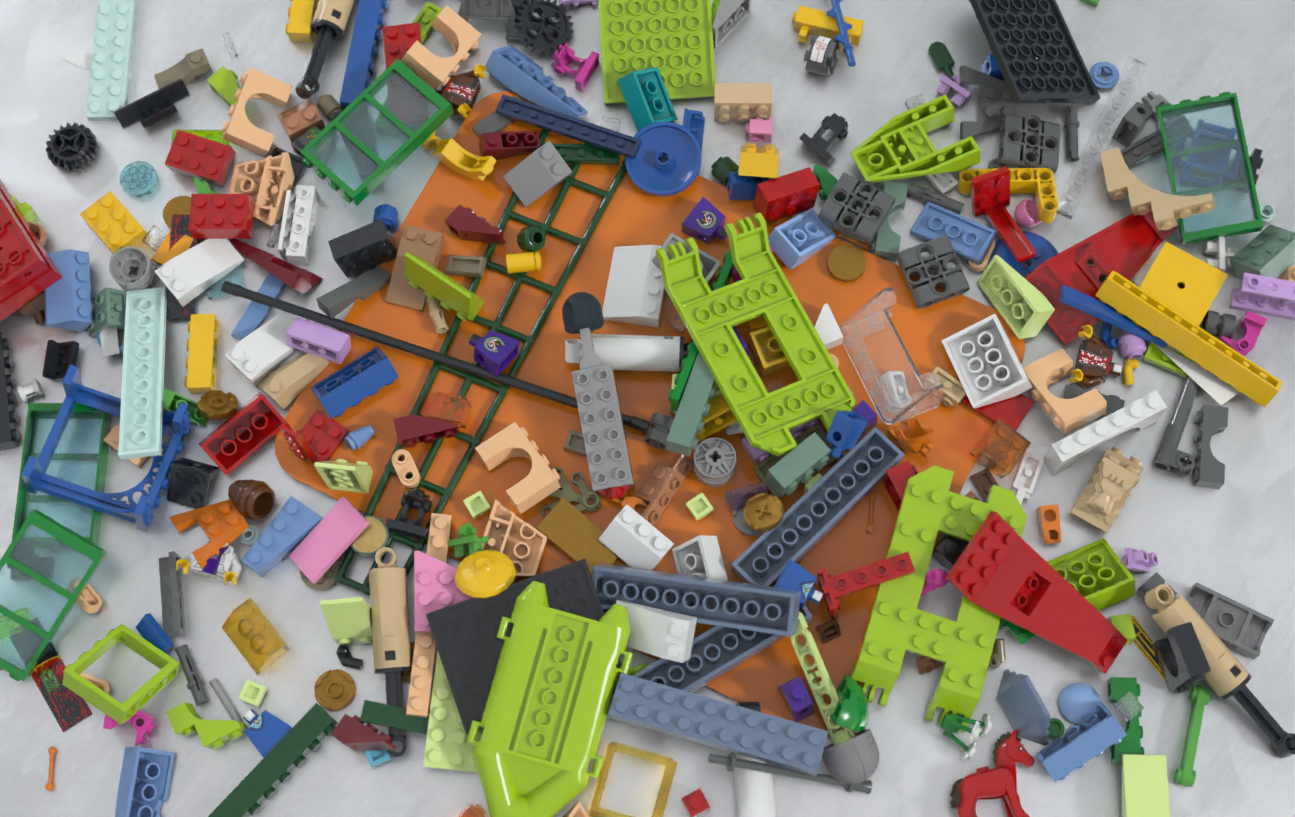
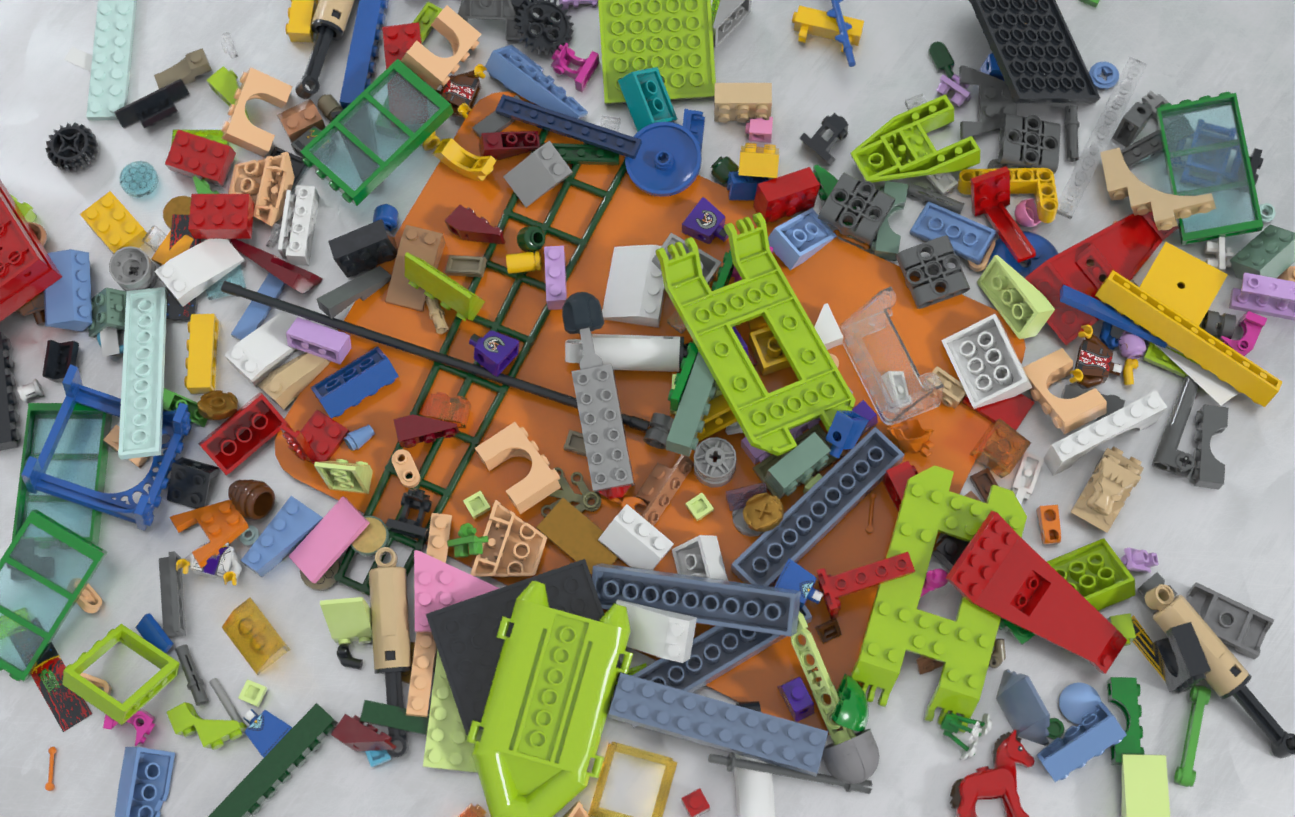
(335, 690): pearl gold tile -> none
(484, 574): yellow hat -> none
(555, 277): none -> lavender brick
(822, 55): dark grey brick -> none
(846, 263): pearl gold tile -> none
(1128, 706): clear plate -> none

